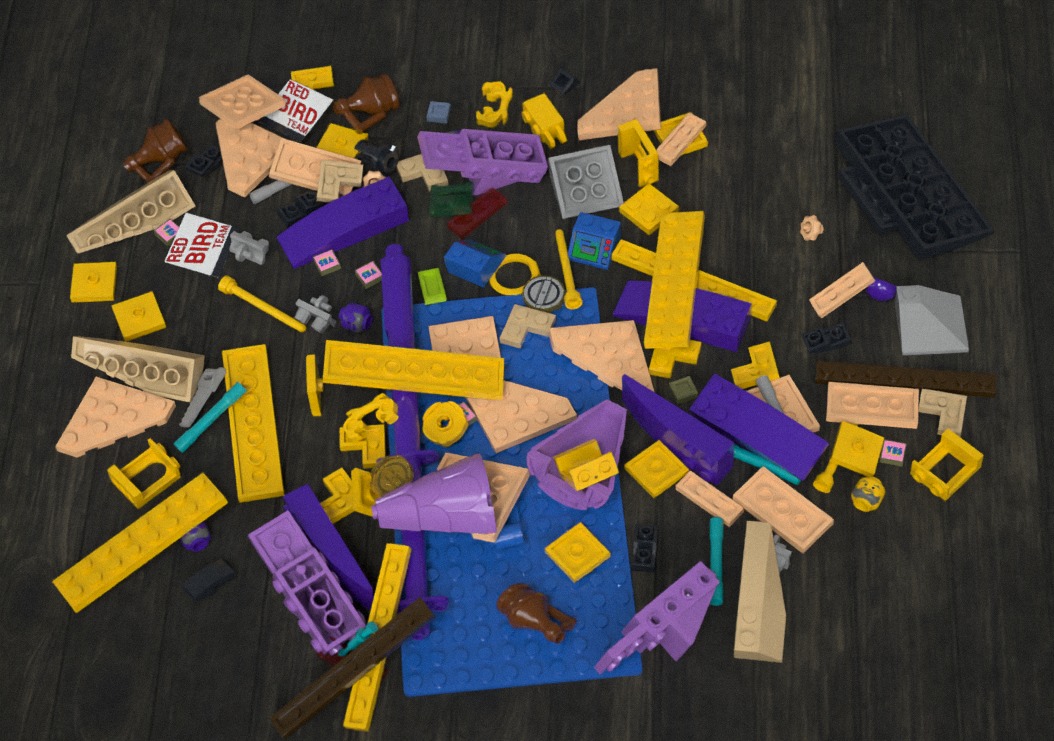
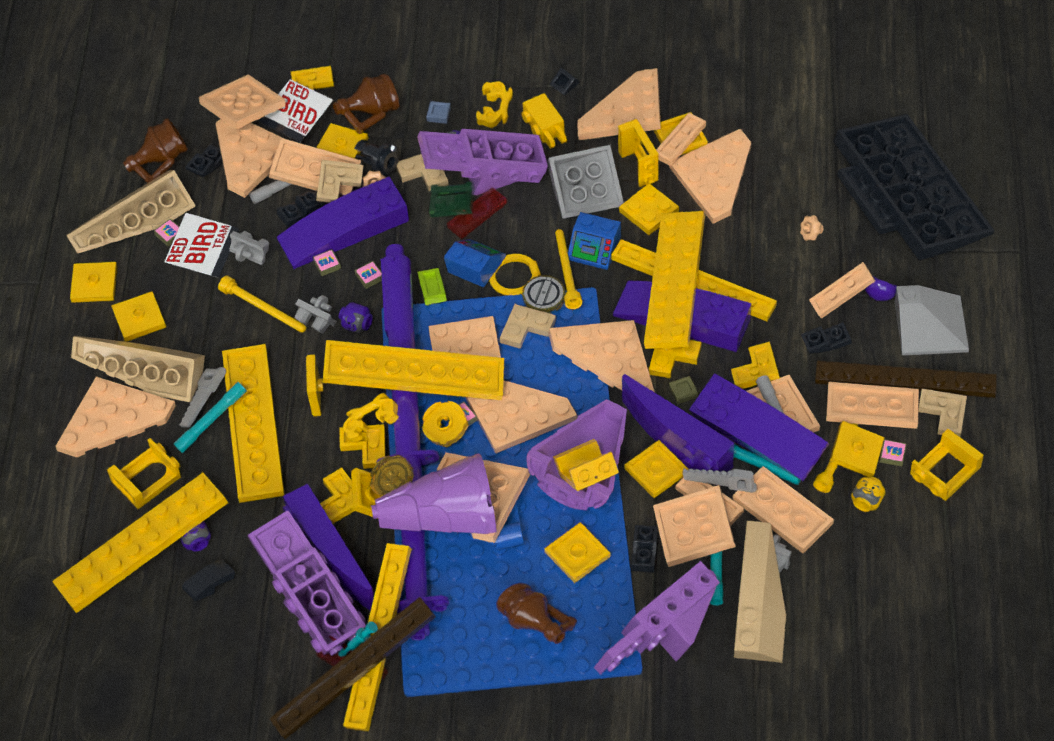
(694, 526): none -> light nougat plate
(714, 173): none -> light nougat plate
(723, 478): none -> light grey piece

